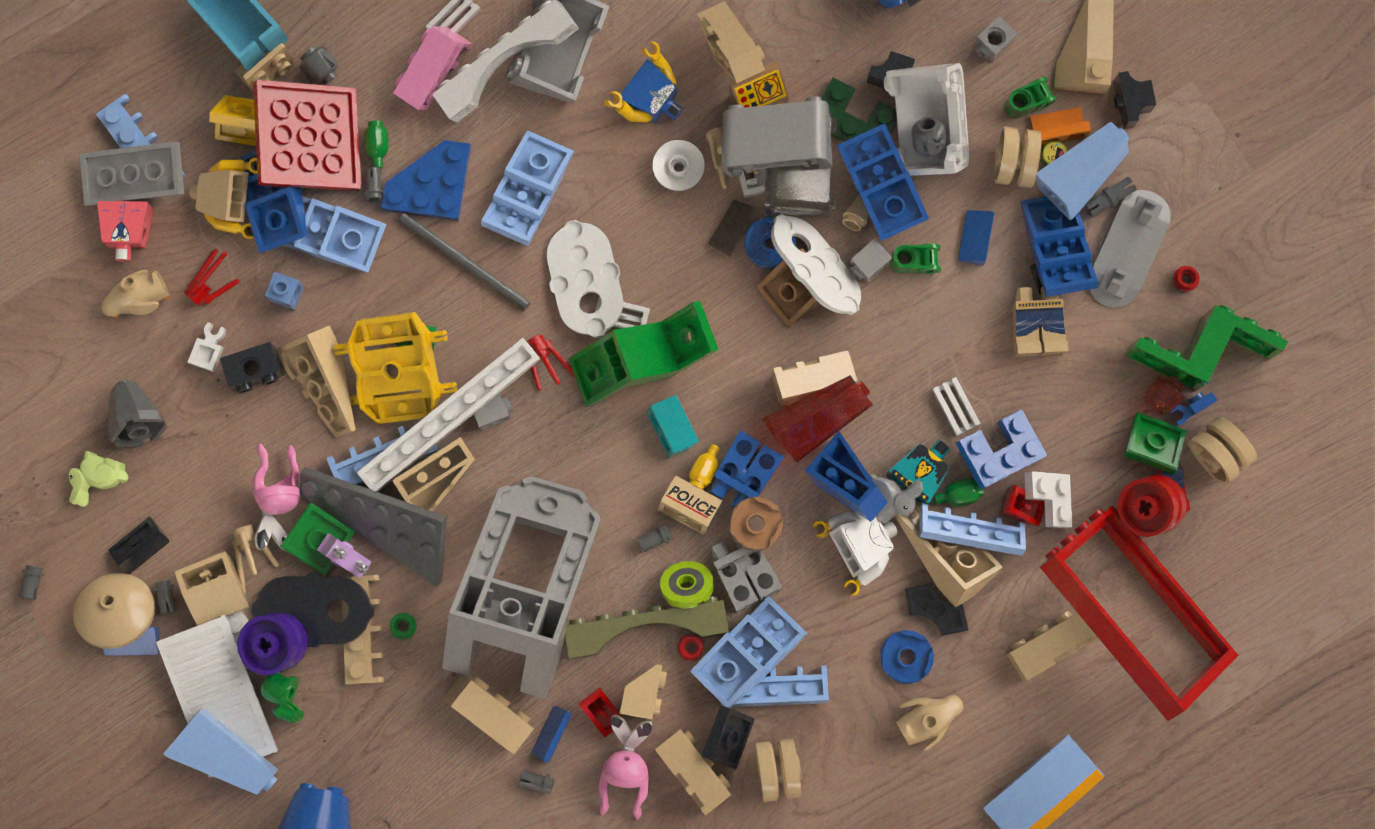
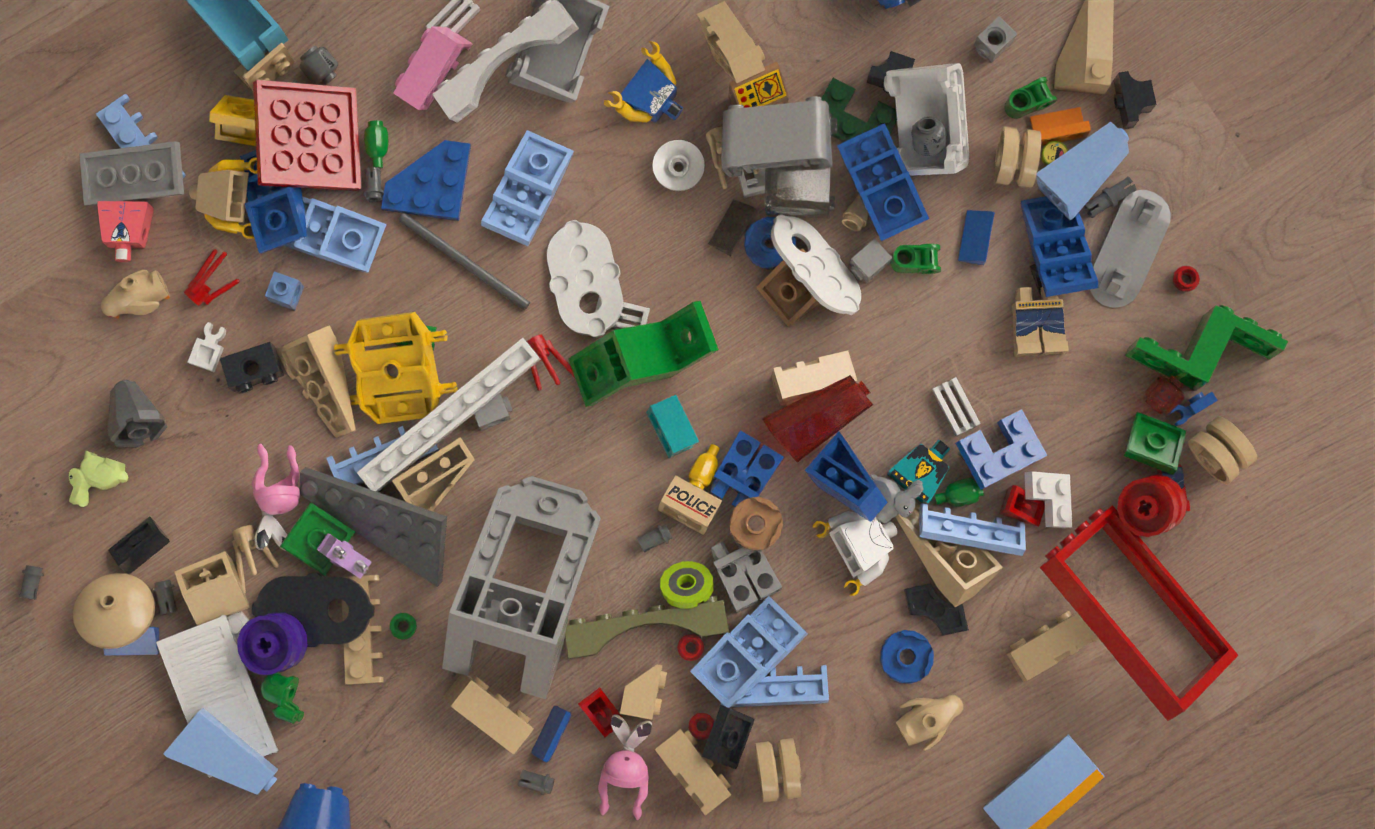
(693, 723): none -> red plate

